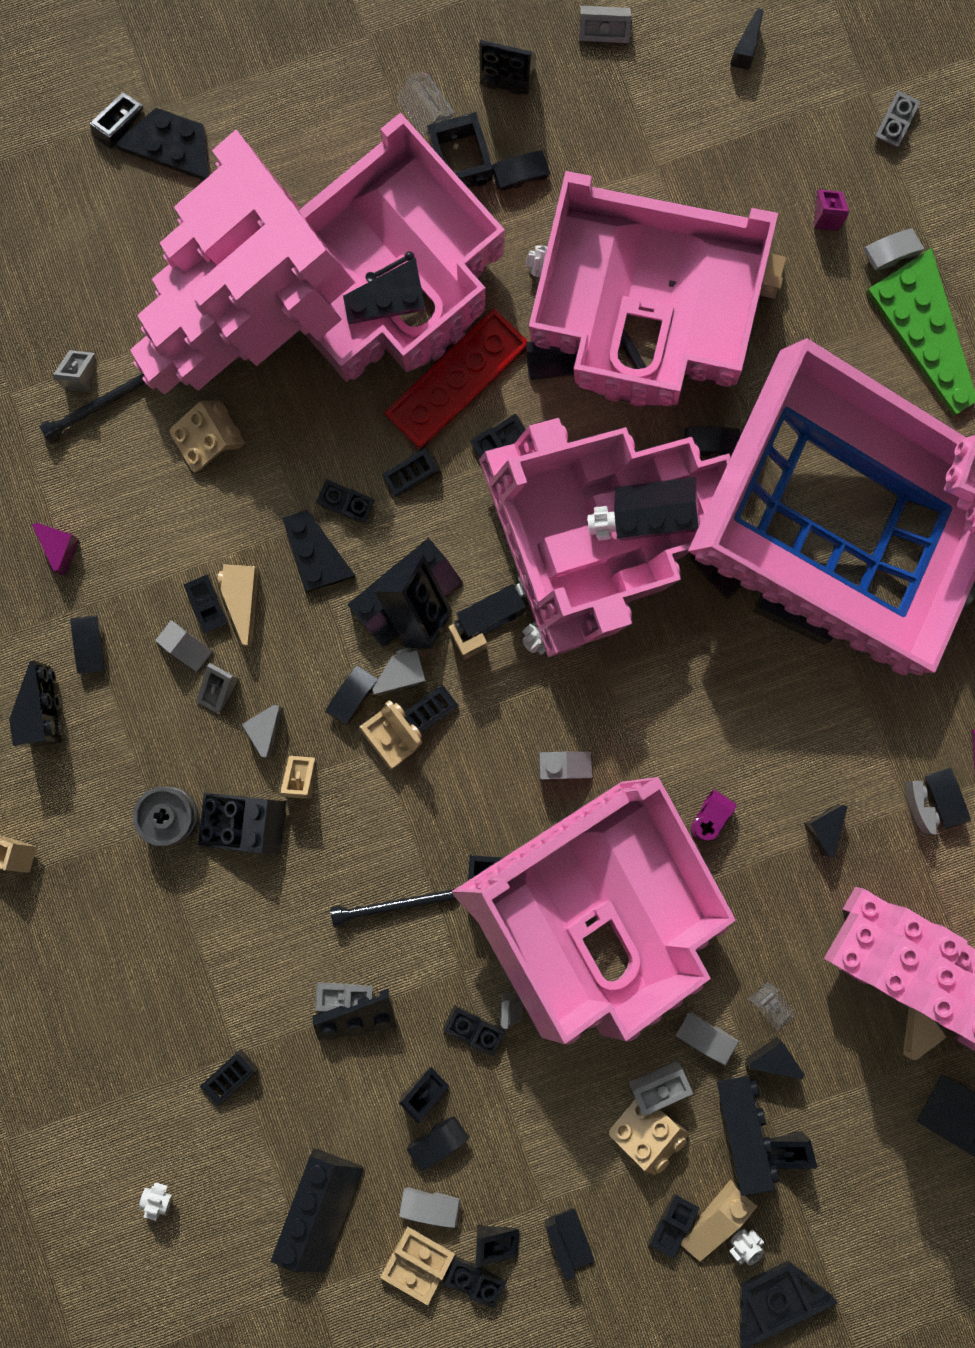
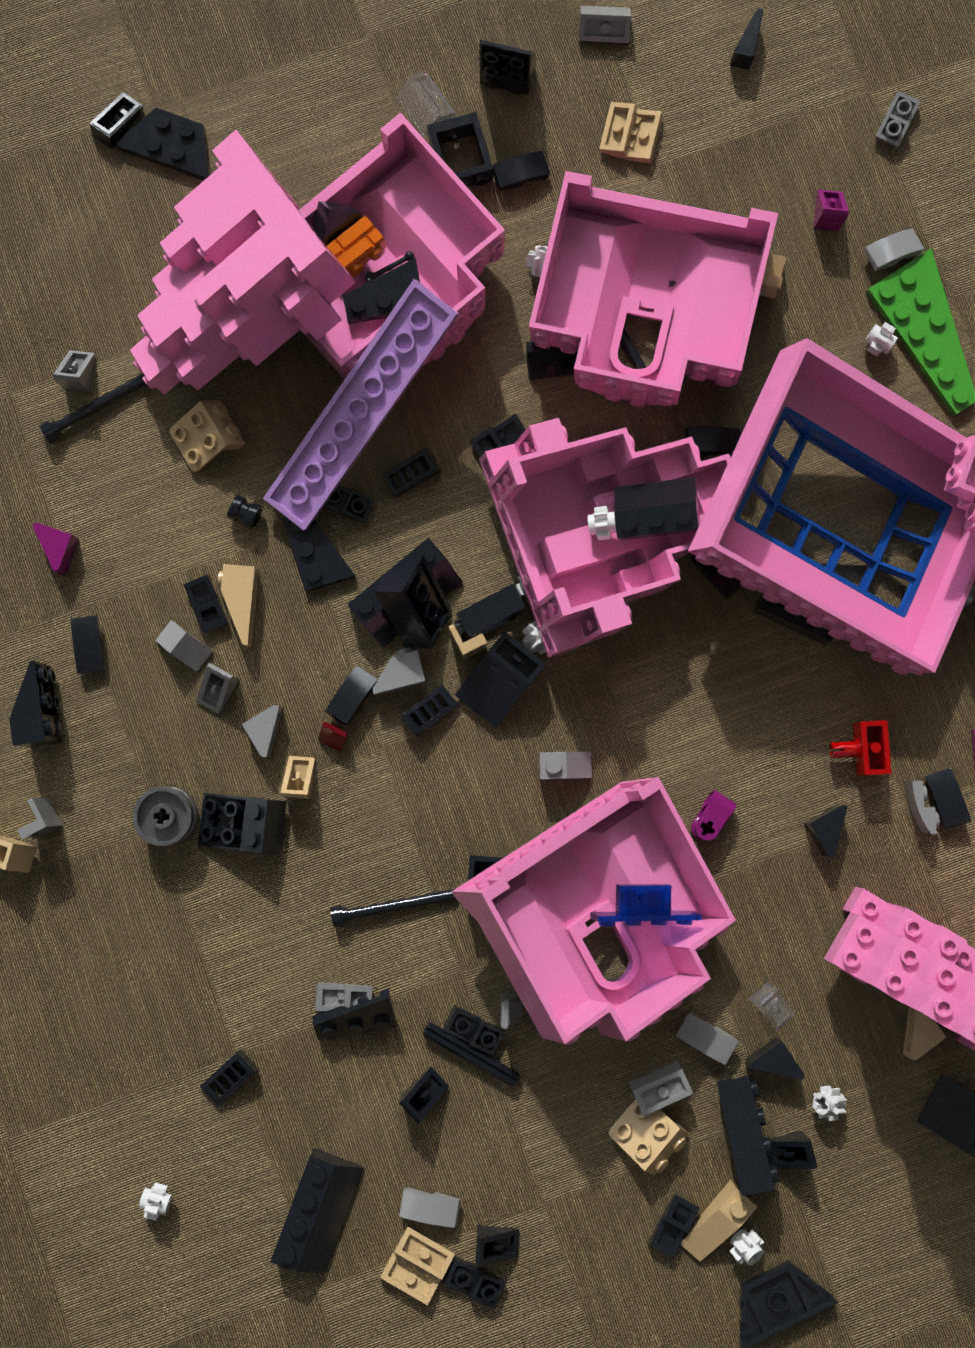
(45, 822): none -> light grey panel
(244, 512): none -> black wheel
(333, 220): none -> black slope
(333, 736): none -> dark red slope
(358, 246): none -> orange brick
(361, 404): none -> lavender plate
(391, 735): tan bracket -> none
(438, 1143): black slope -> none
(456, 379): red tile -> none
(471, 1054): none -> black axle
(500, 679): none -> black slope
(568, 1241): black panel -> none
(631, 132): none -> tan slope
(644, 903): none -> clear blue bracket
(829, 1103): none -> white gear
(868, 747): none -> red brick
(881, 339): none -> white gear

